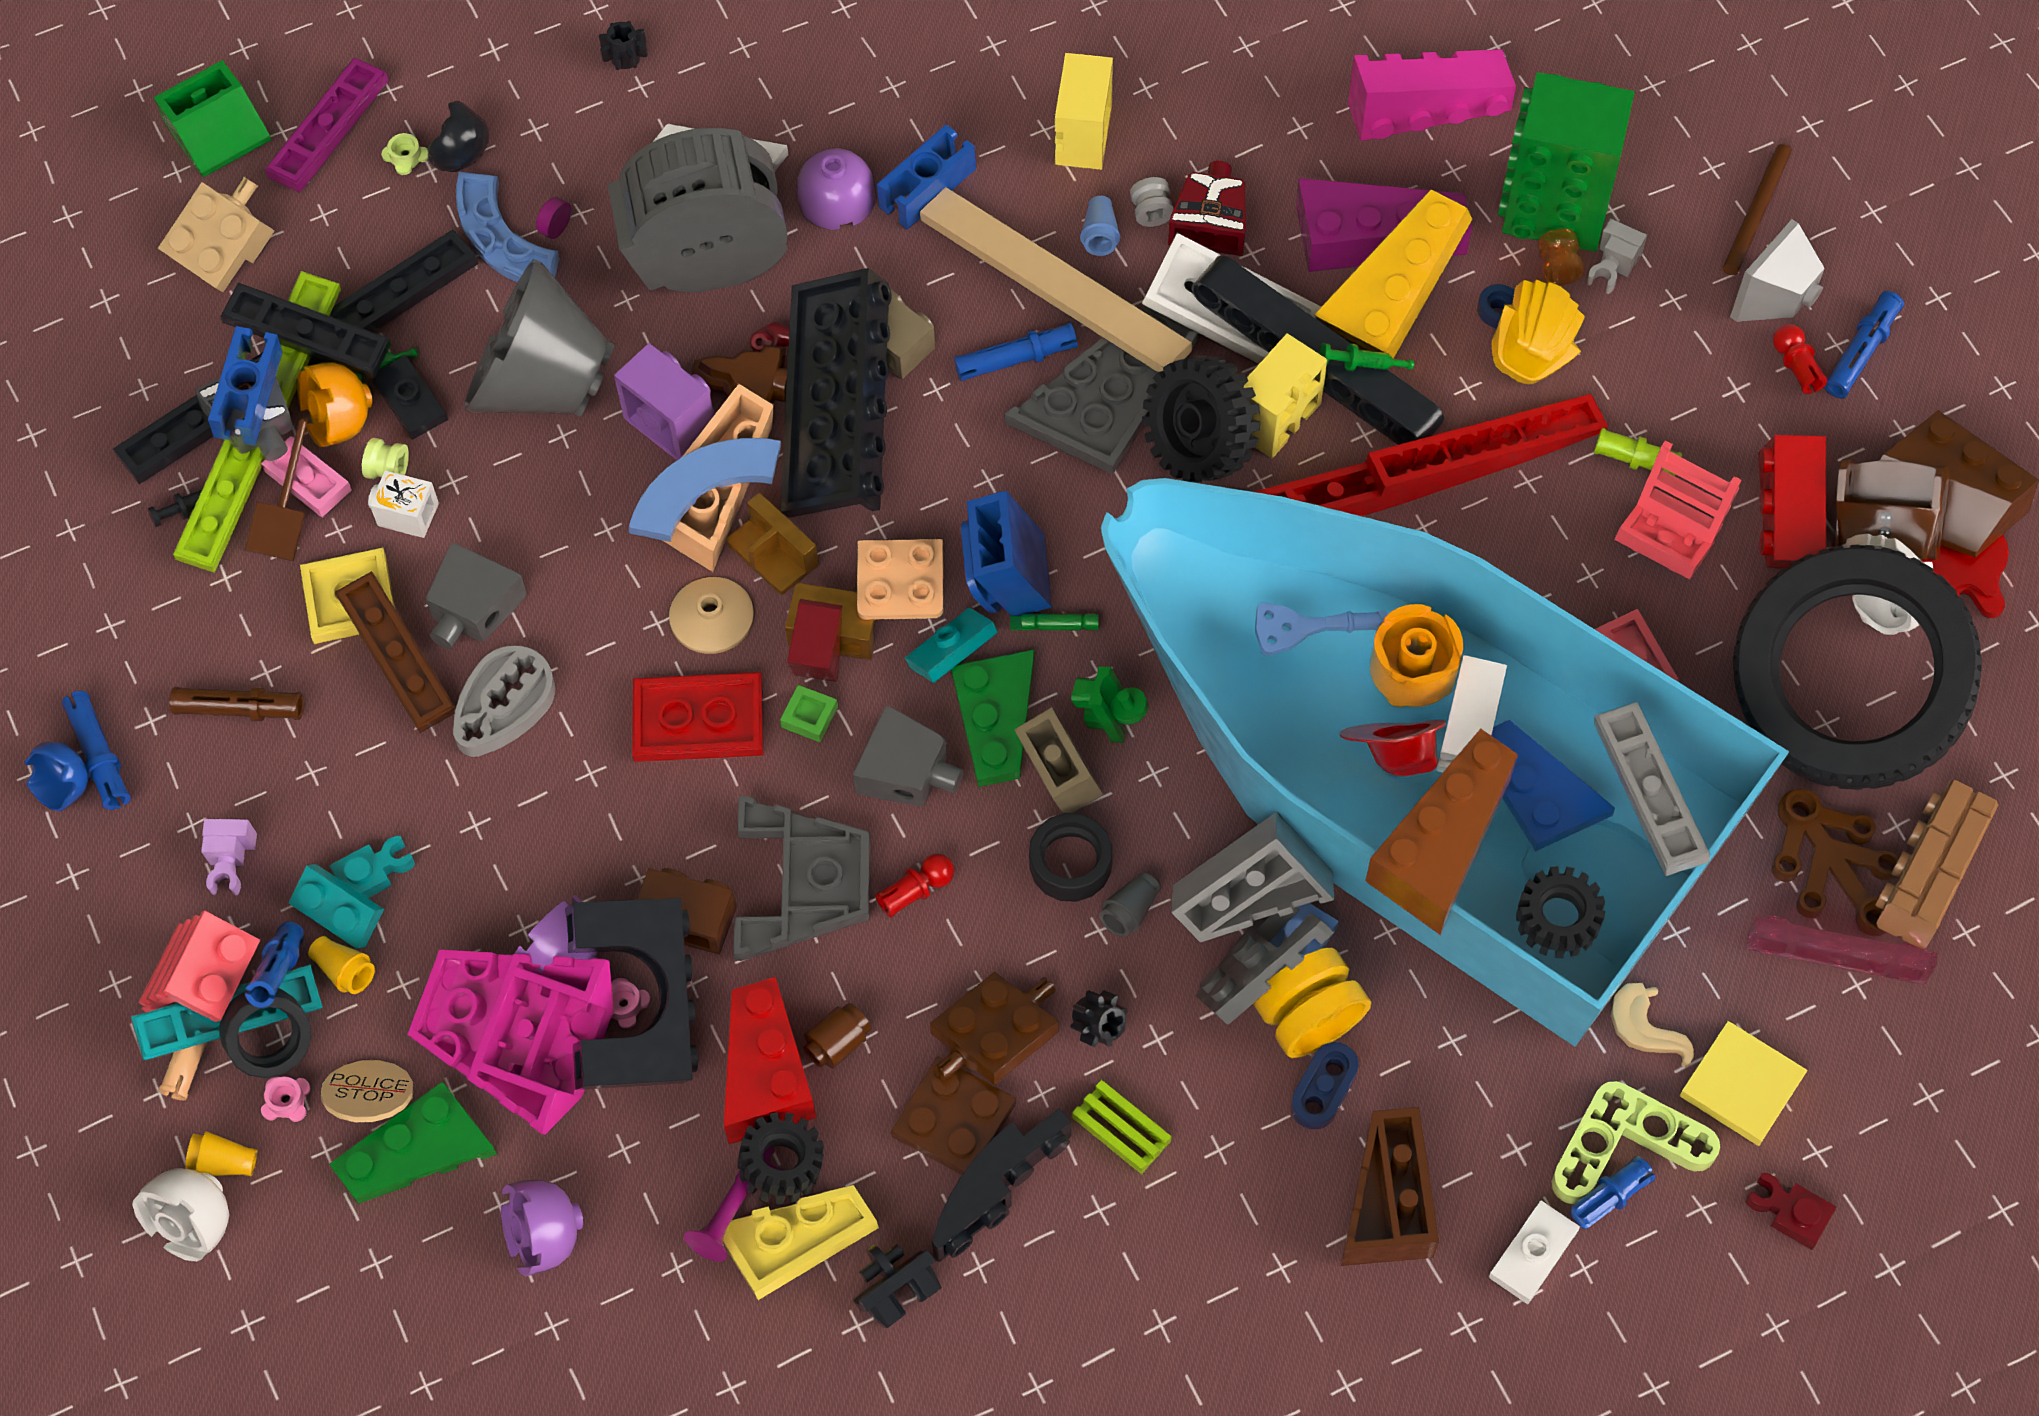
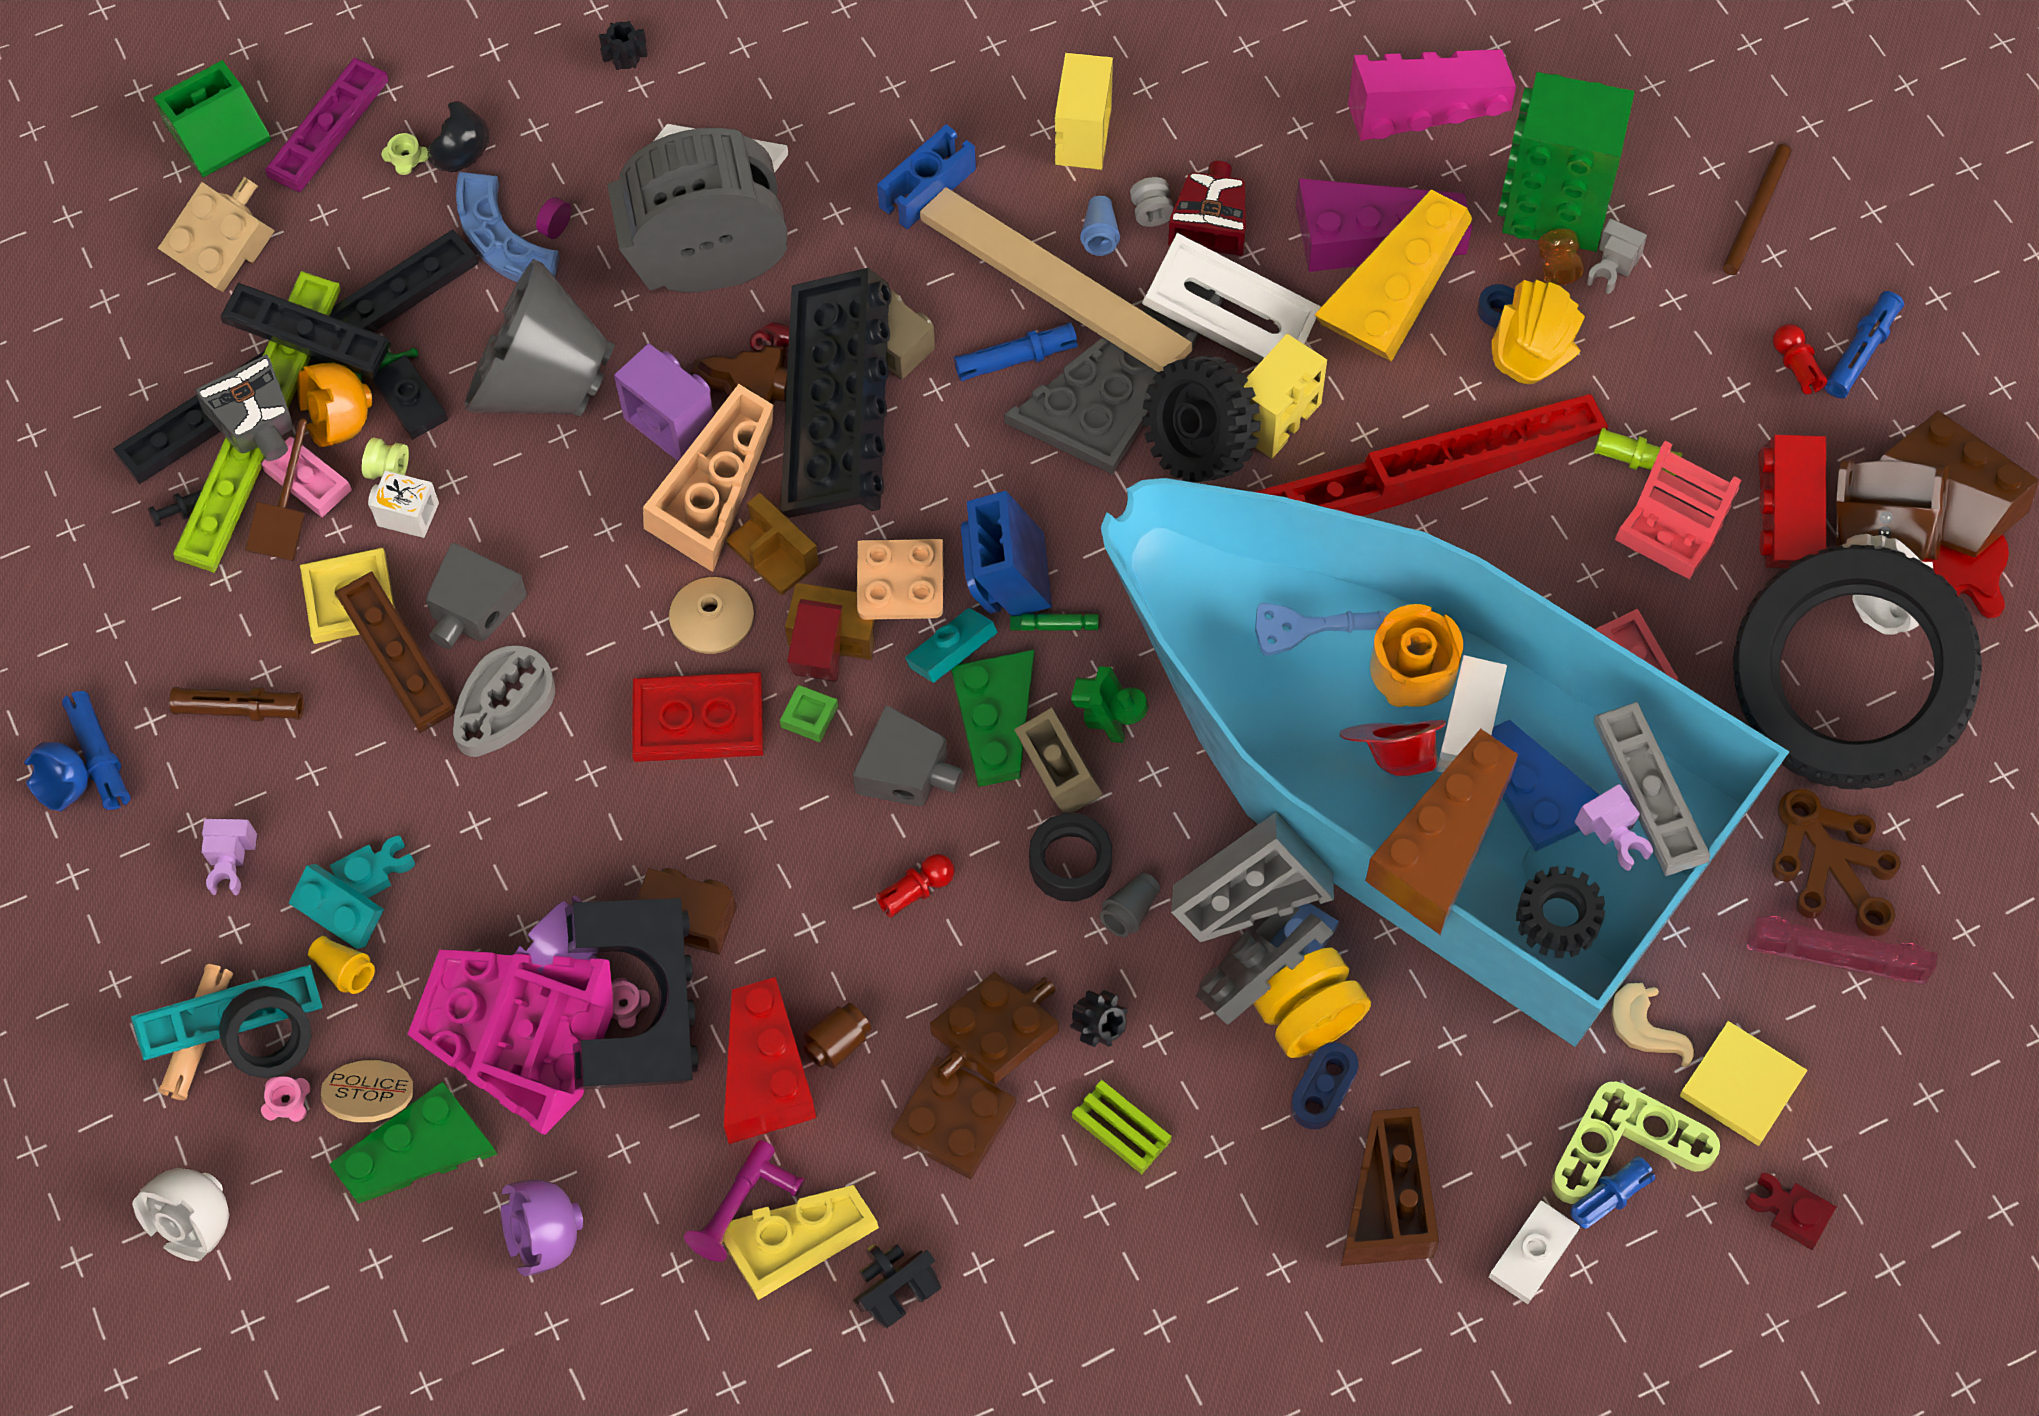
(200, 966): coral plate -> none
(219, 1156): yellow cone -> none
(253, 400): blue piece -> none
(277, 958): blue pin -> none
(697, 473): medium blue tile -> none
(775, 1181): black tyre -> none
(821, 879): dark grey wing -> none
(835, 188): medium lavender cylinder -> none
(982, 1190): black slope -> none
(1268, 316): black beam -> none
(1354, 357): green piece -> none
(1611, 819): none -> lavender piece
(1780, 279): light grey slope -> none
(1937, 863): medium nougat brick -> none

